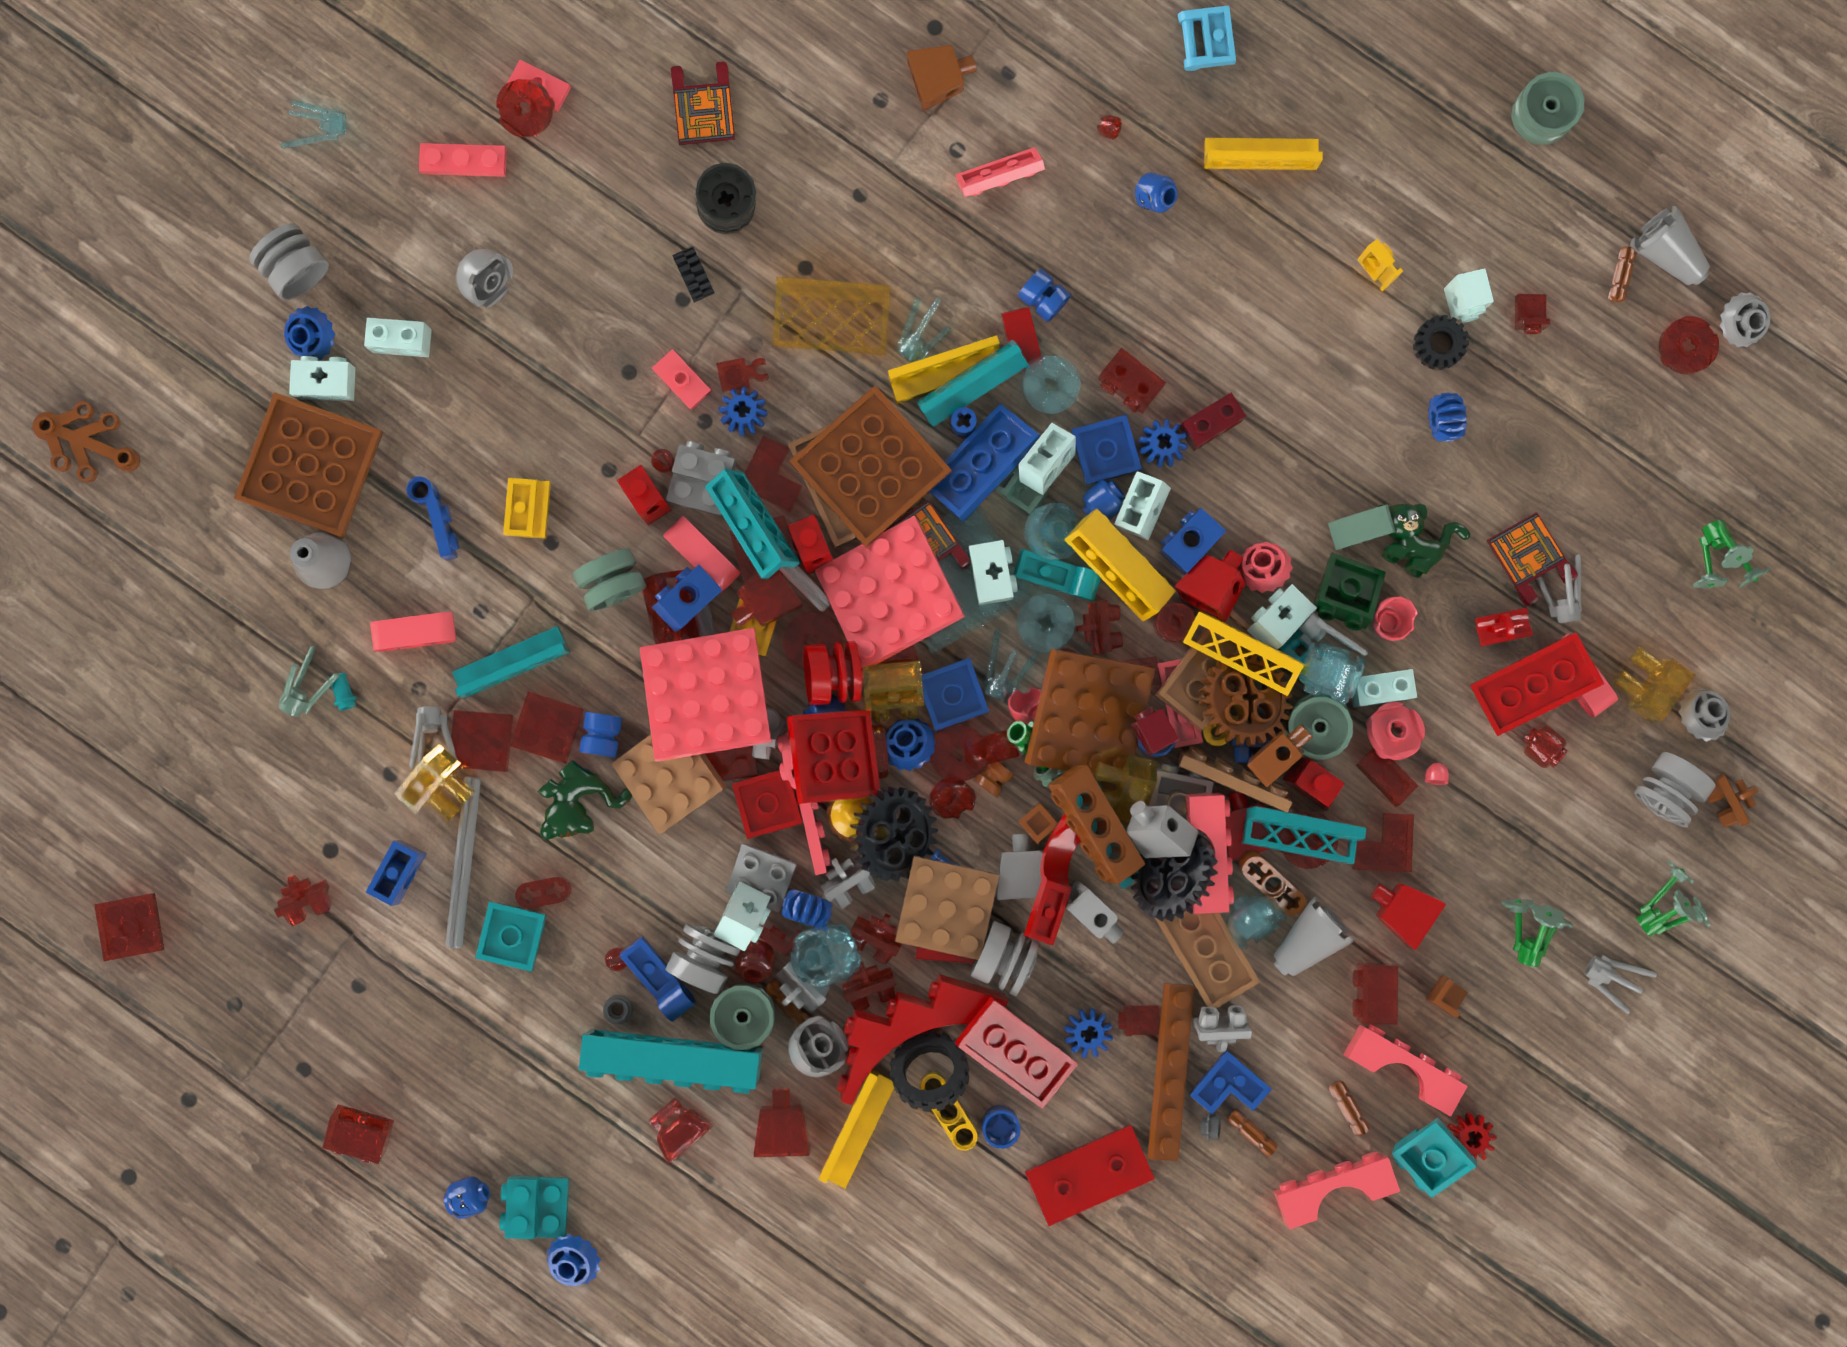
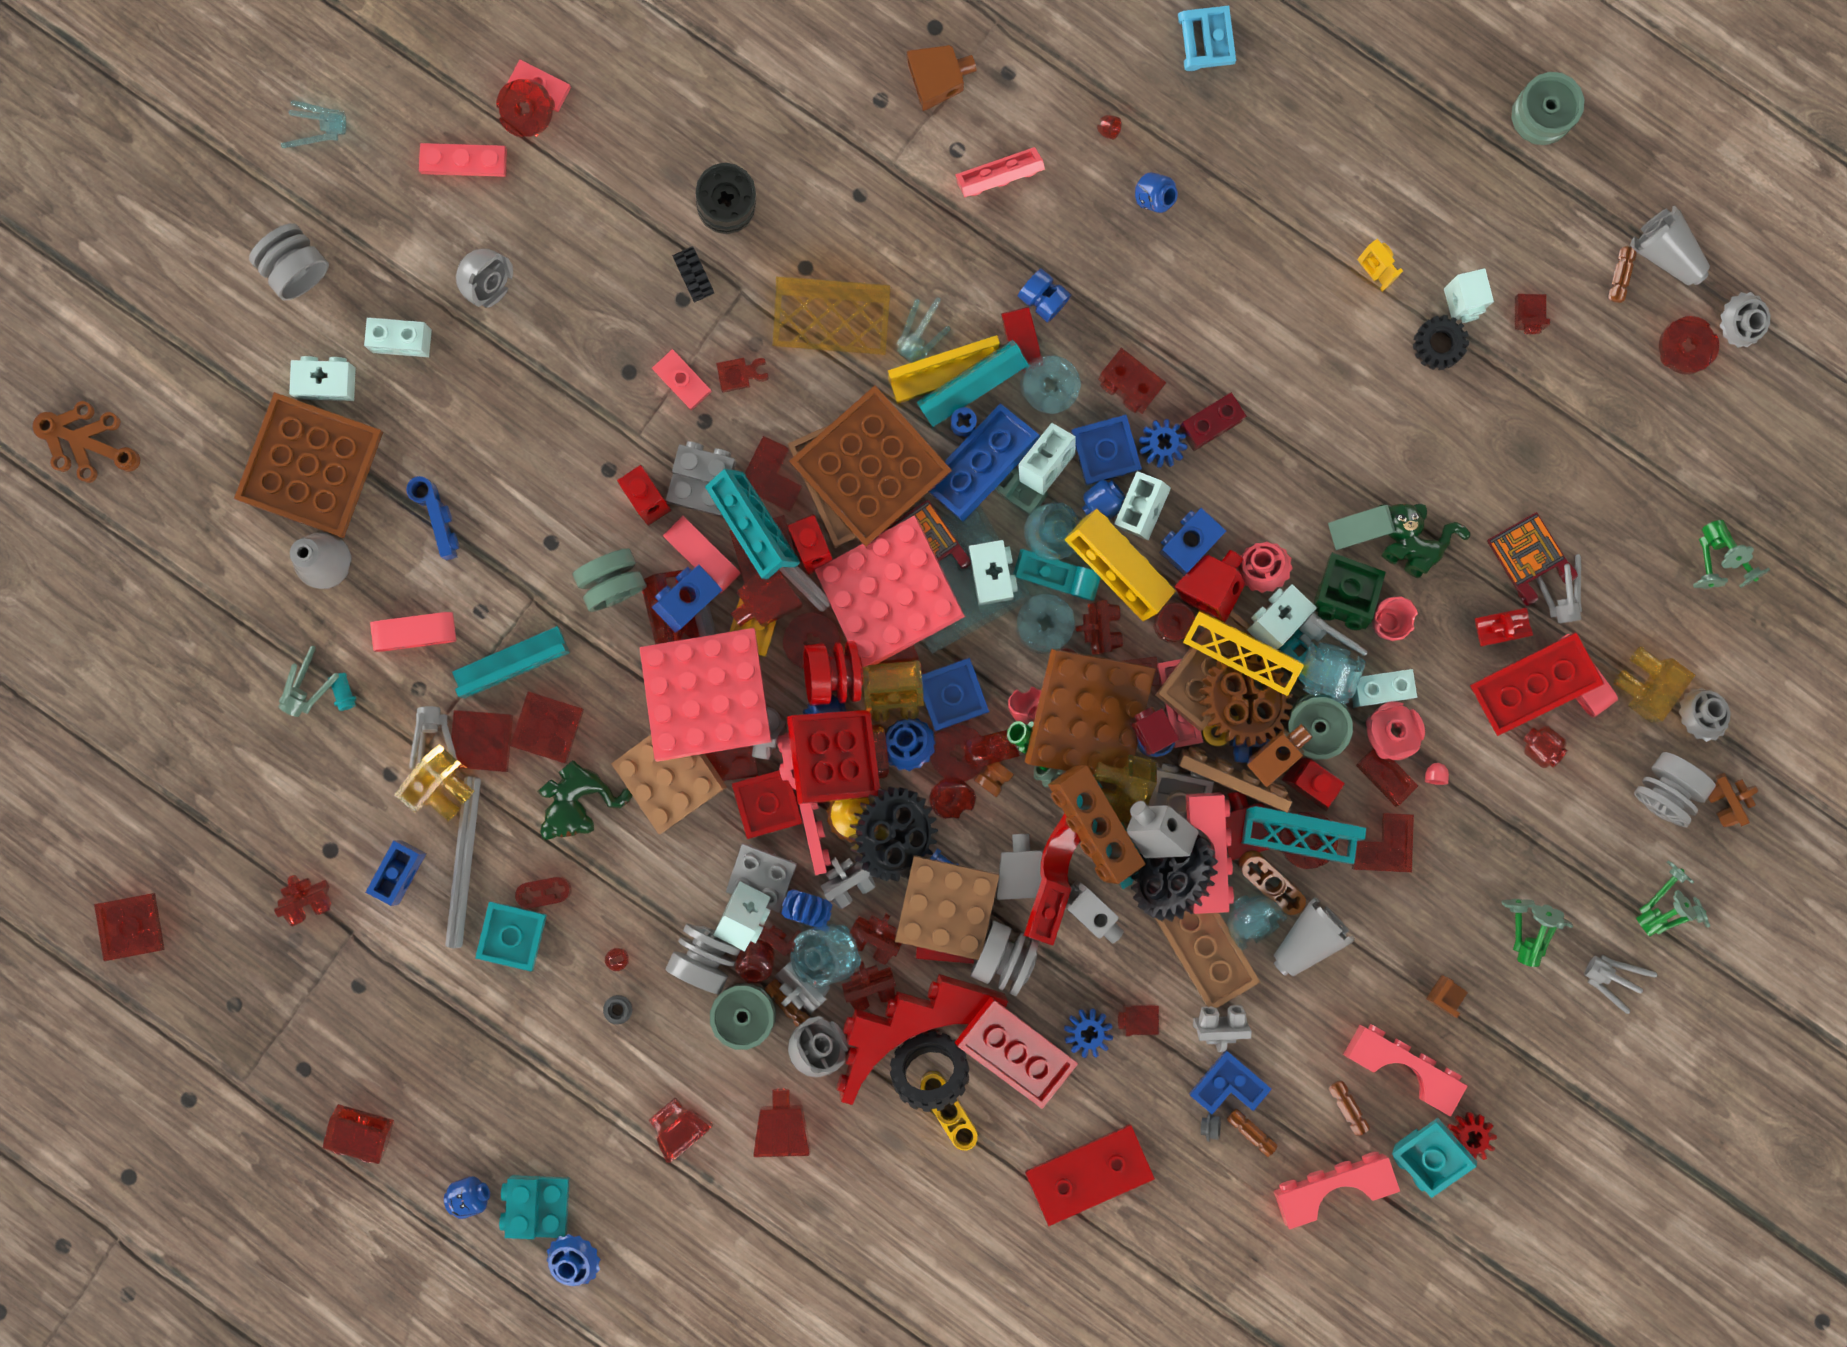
(309, 333): blue piece -> none
(527, 508): yellow plate -> none
(600, 734): blue wheel -> none
(649, 967): blue plate -> none
(667, 455): clear red hinge -> none
(669, 1059): teal brick -> none
(703, 110): flag -> none
(733, 417): blue gear -> none
(857, 1129): yellow fence -> none
(999, 685): clear light blue plant -> none
(1000, 1126): blue wheel -> none
(1038, 823): dark orange panel -> none
(1171, 1072): dark orange plate -> none
(1262, 153): yellow fence -> none
(1376, 993): clear red brick -> none
(1407, 912): red torso -> none
(1447, 417): blue gear -> none

